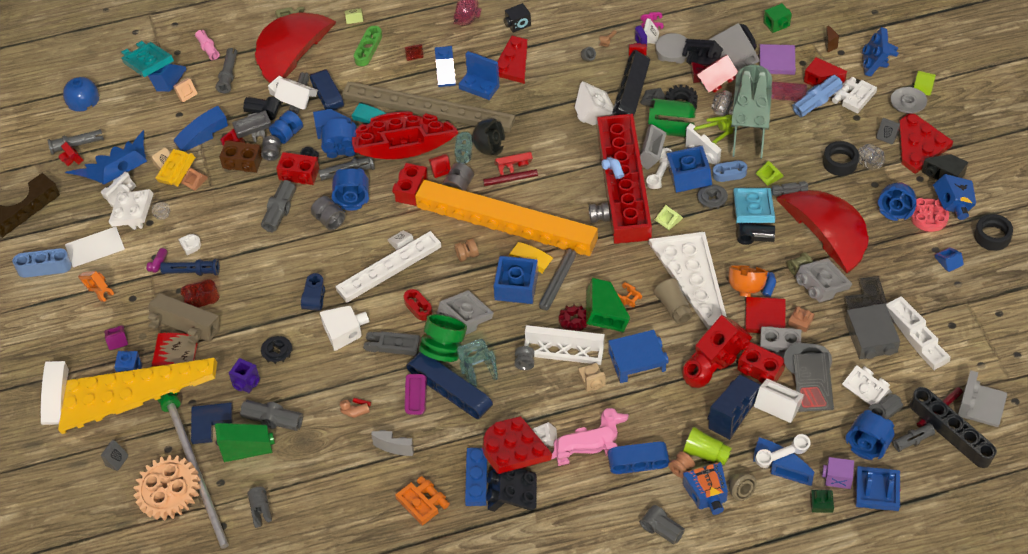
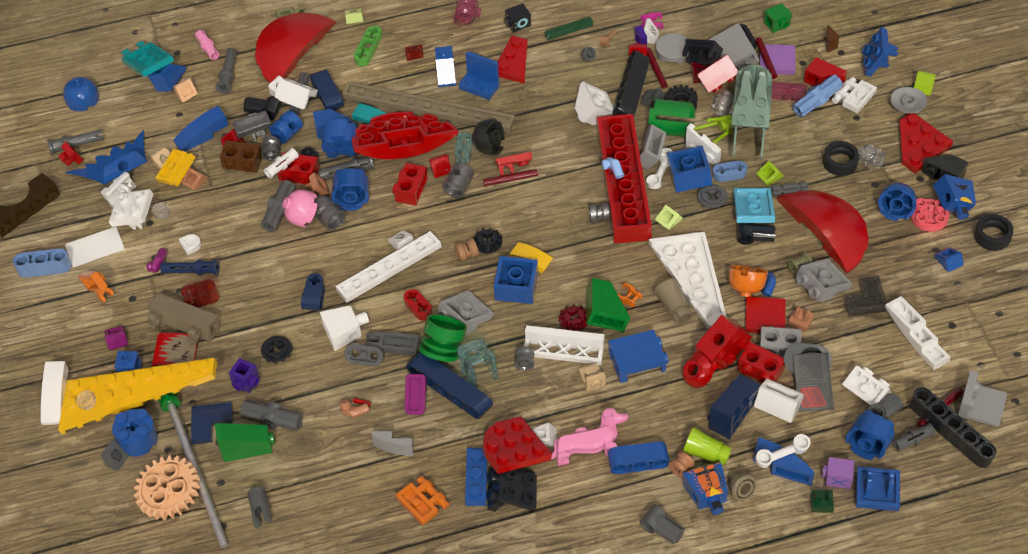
(86, 400): none -> clear plate
(135, 432): none -> blue brick
(272, 170): none -> white pin
(300, 207): none -> bright pink cylinder
(317, 185): none -> nougat tile
(365, 354): none -> dark grey plate
(488, 246): none -> black gear
(507, 217): light orange brick -> none
(557, 280): dark grey axle -> none
(568, 28): none -> dark green axle
(656, 69): none -> dark red bar
(764, 53): none -> dark red bar
(872, 331): dark grey brick -> none
(888, 131): dark grey slope -> none

